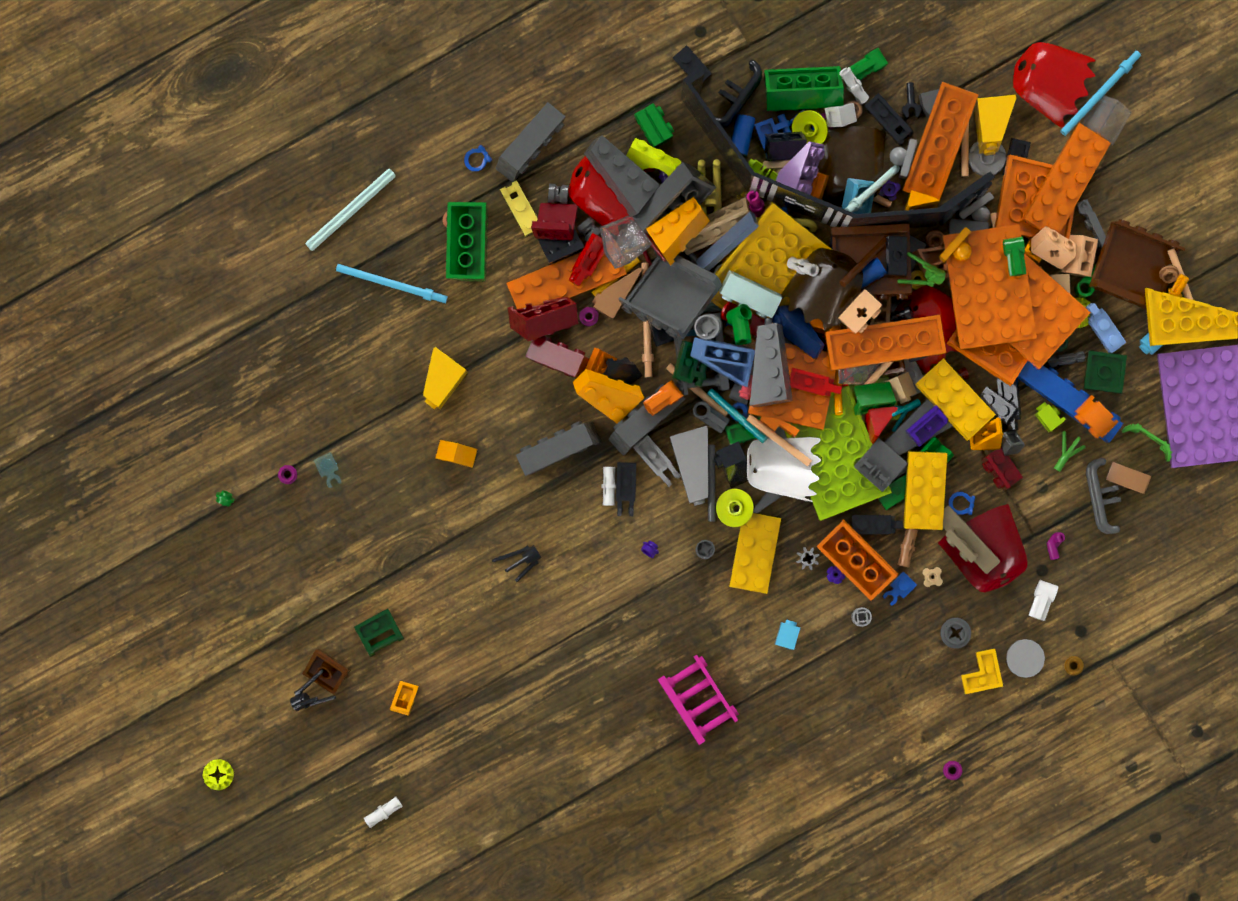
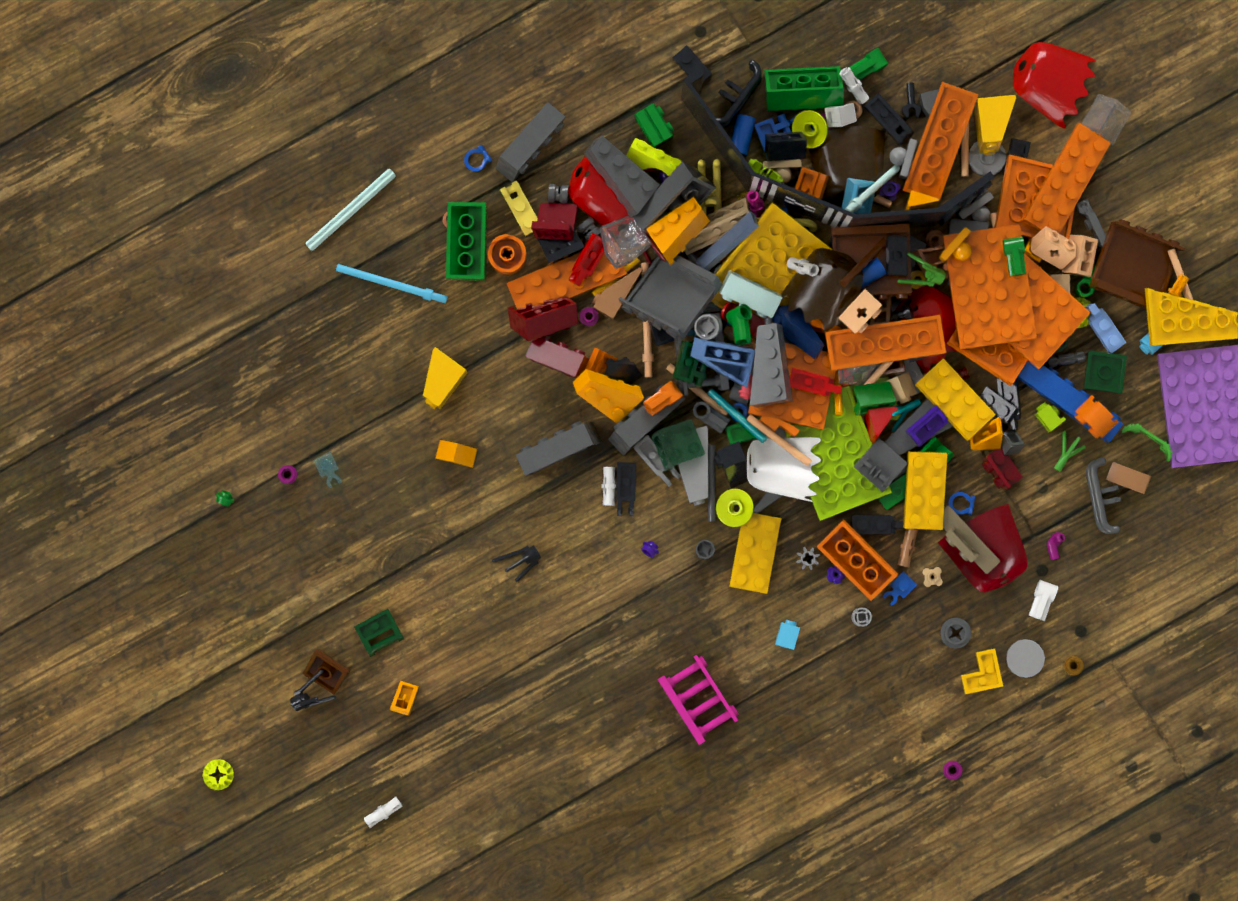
(502, 264): none -> orange brick
(677, 444): none -> clear green bracket
(802, 168): lavender slope -> none
(1124, 68): medium azure bar -> none
(1169, 274): medium nougat plate -> none

